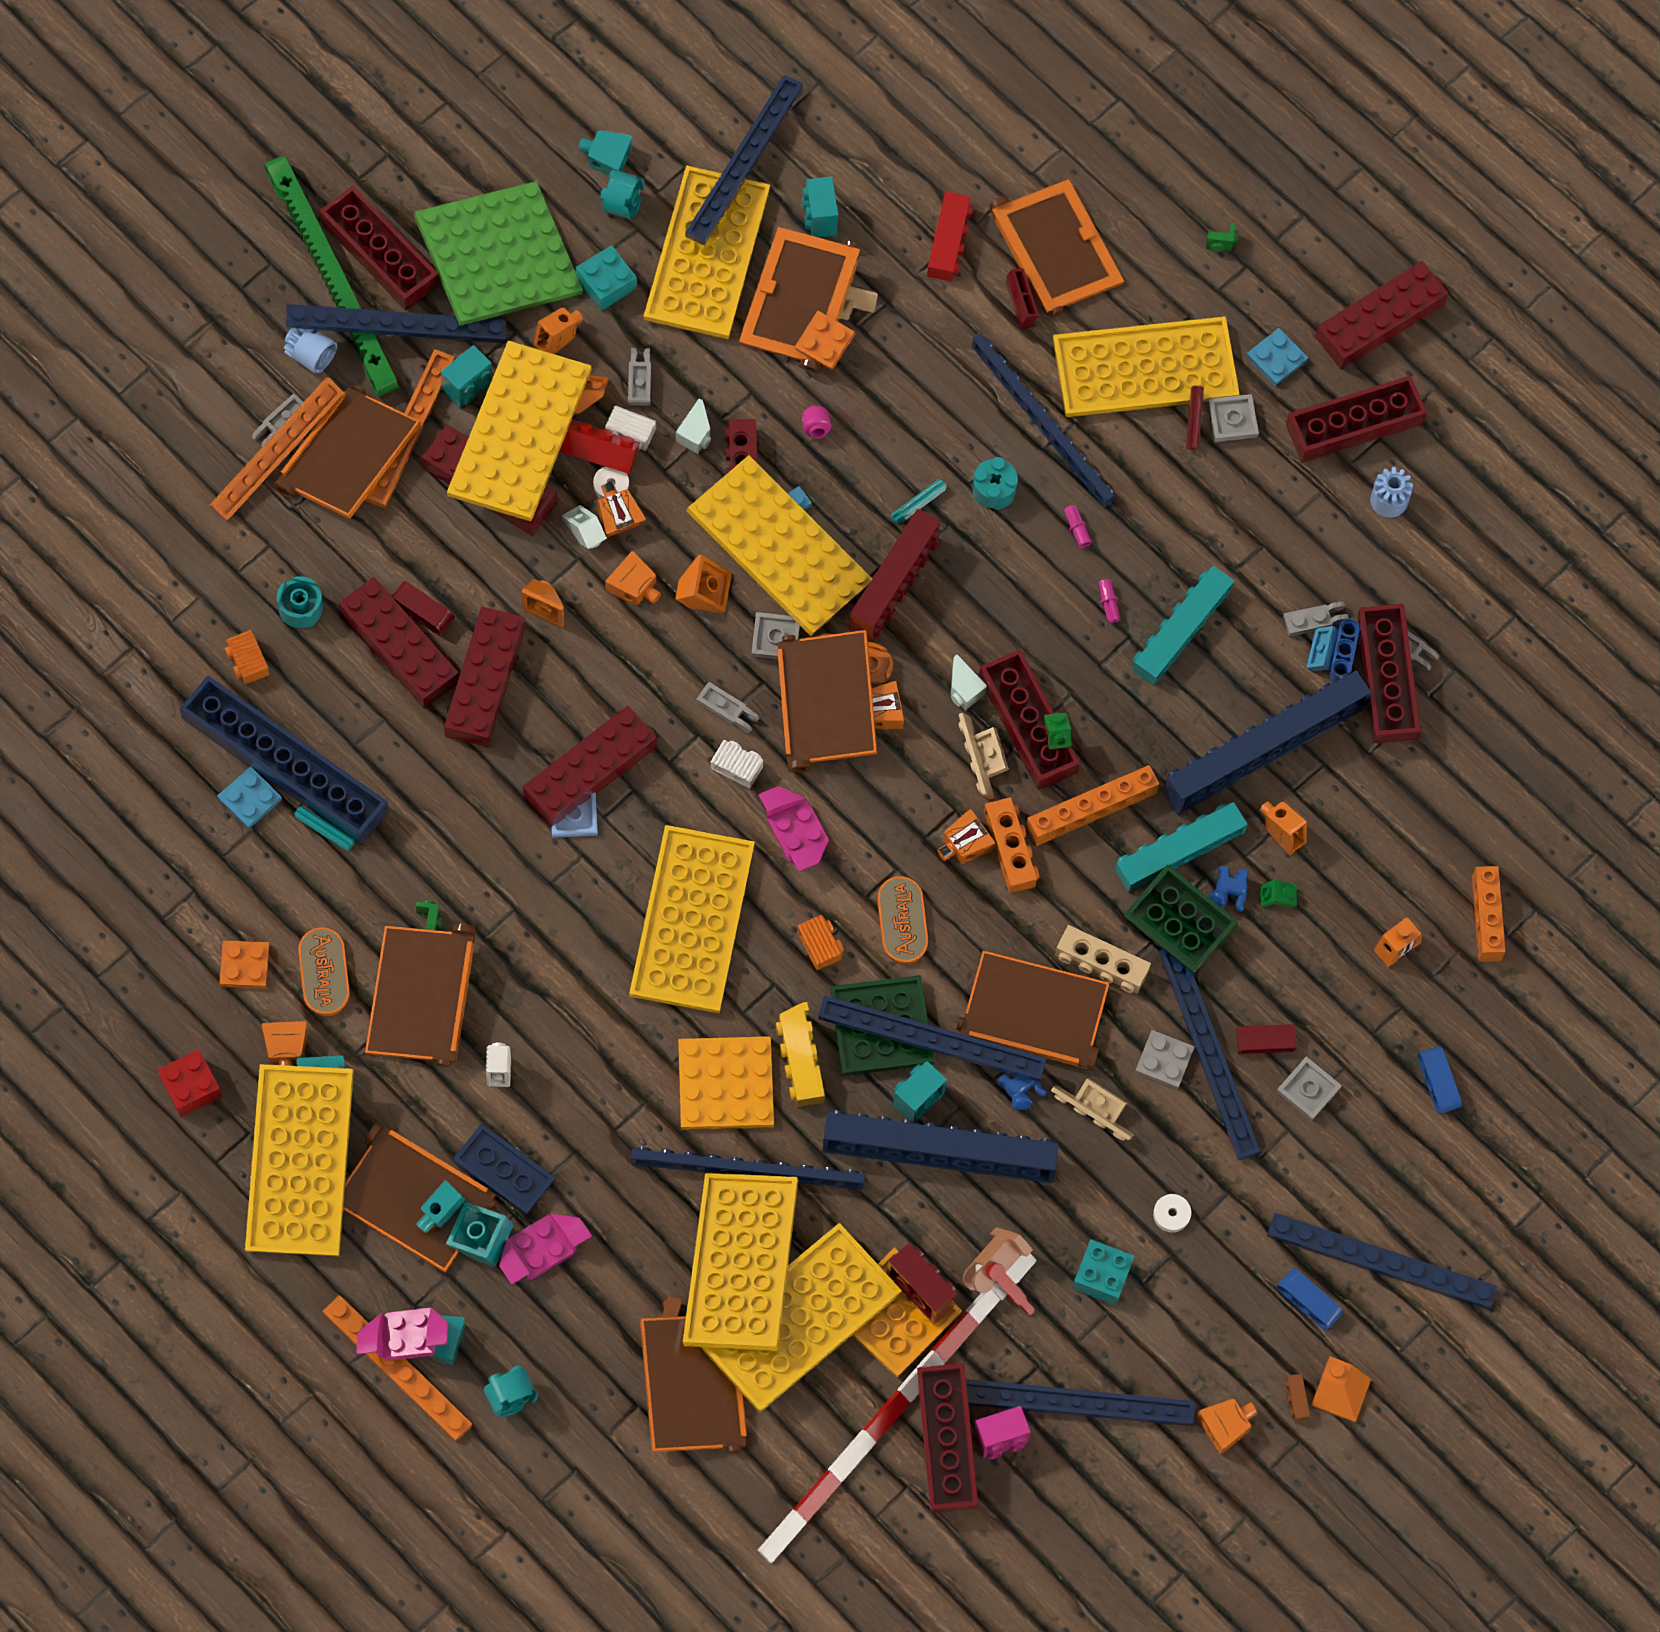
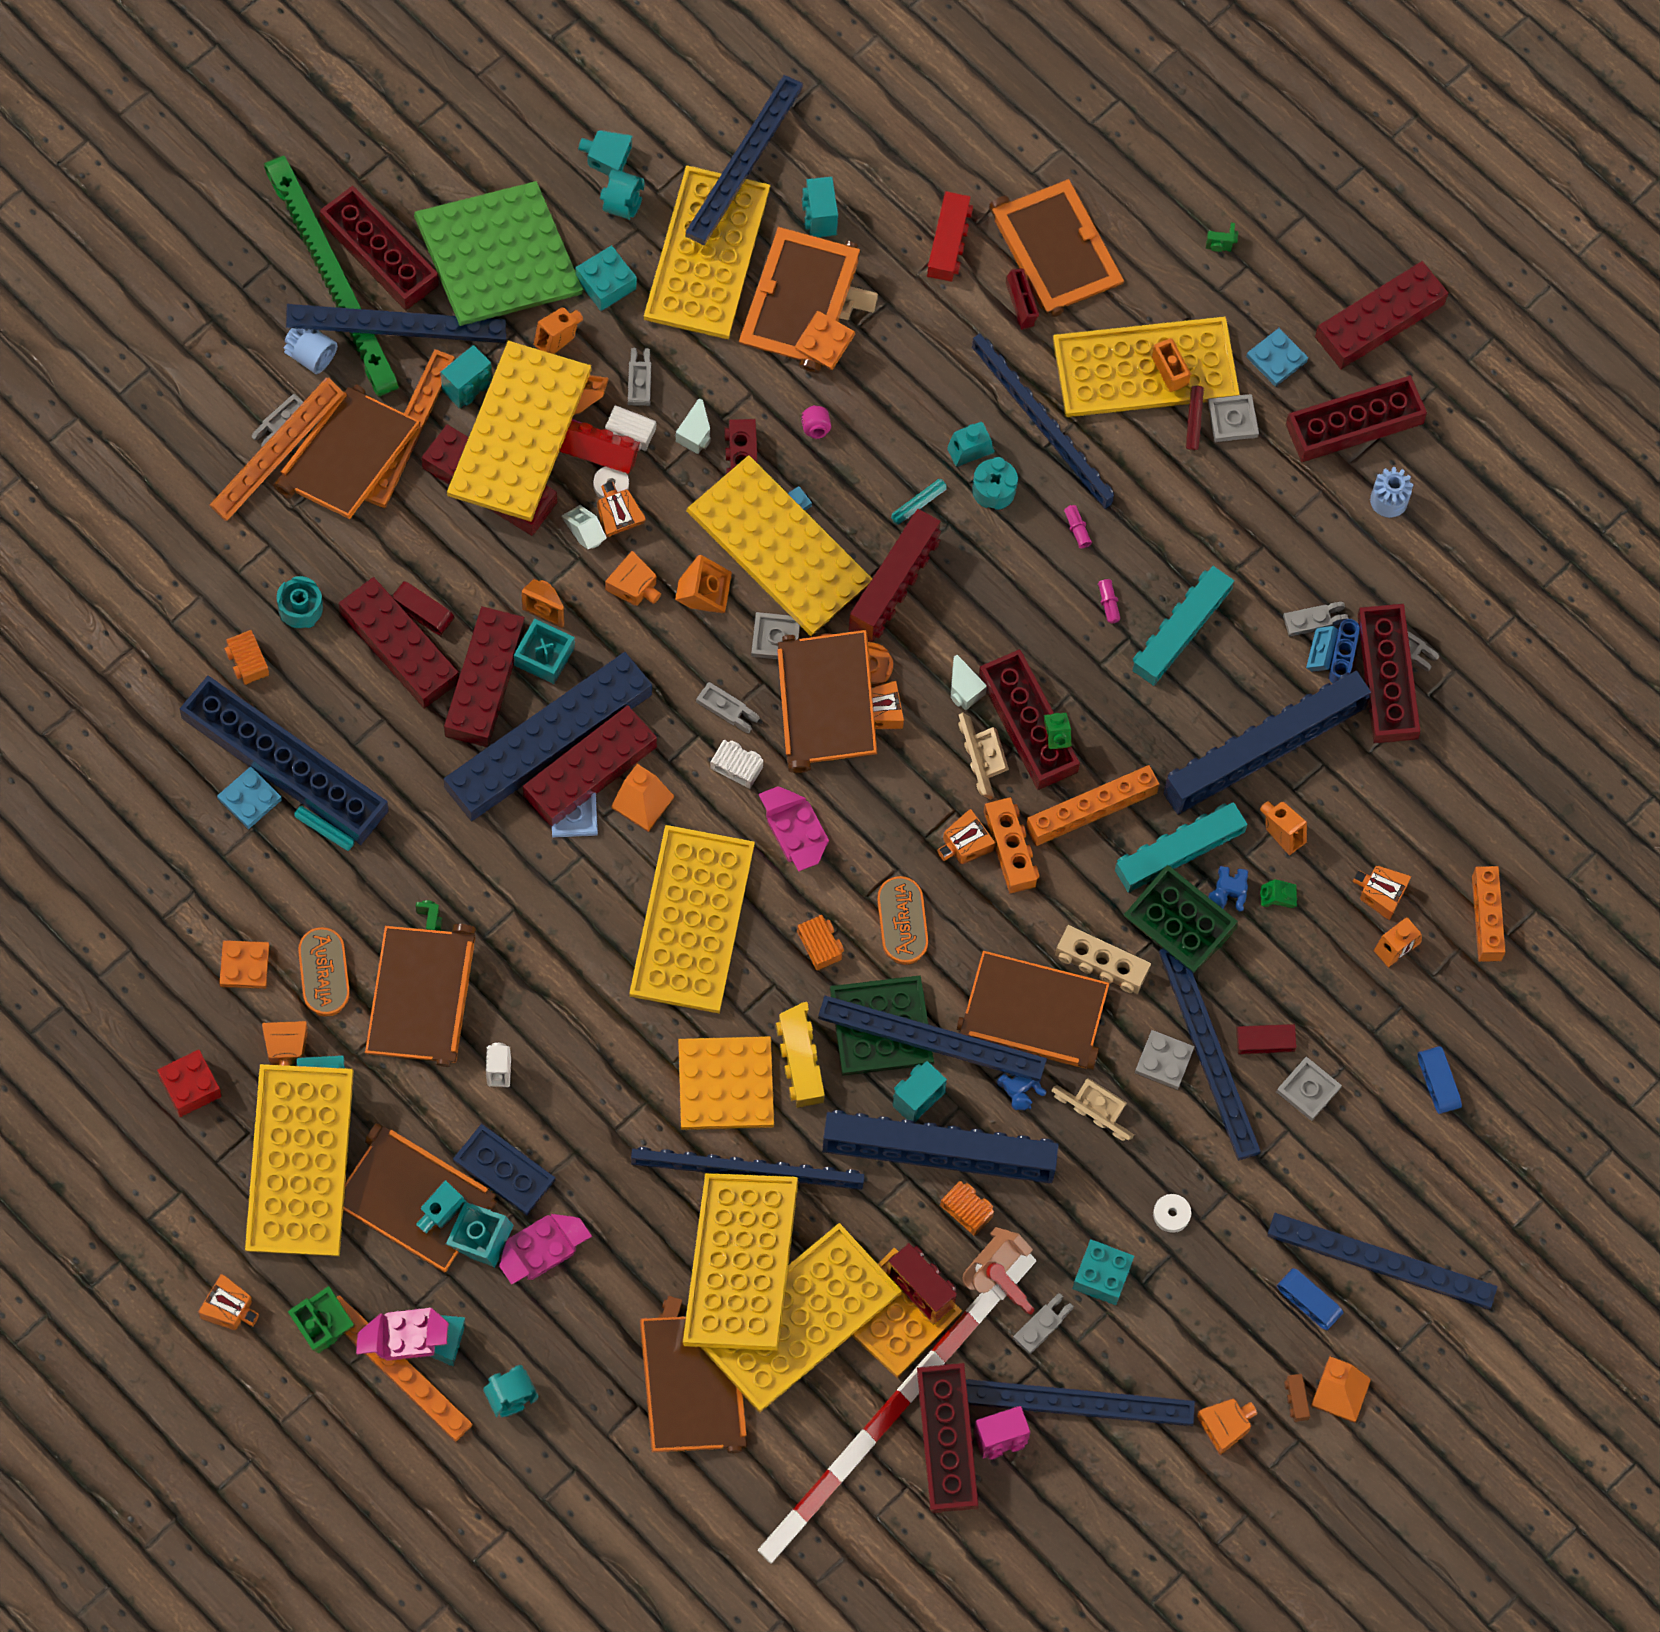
(228, 1305): none -> orange torso
(312, 1324): none -> green brick
(544, 651): none -> teal brick
(546, 736): none -> dark blue brick
(642, 798): none -> orange slope
(967, 1207): none -> orange brick
(972, 444): none -> teal torso
(1041, 1325): none -> light grey hinge
(1171, 365): none -> orange brick
(1382, 889): none -> orange torso

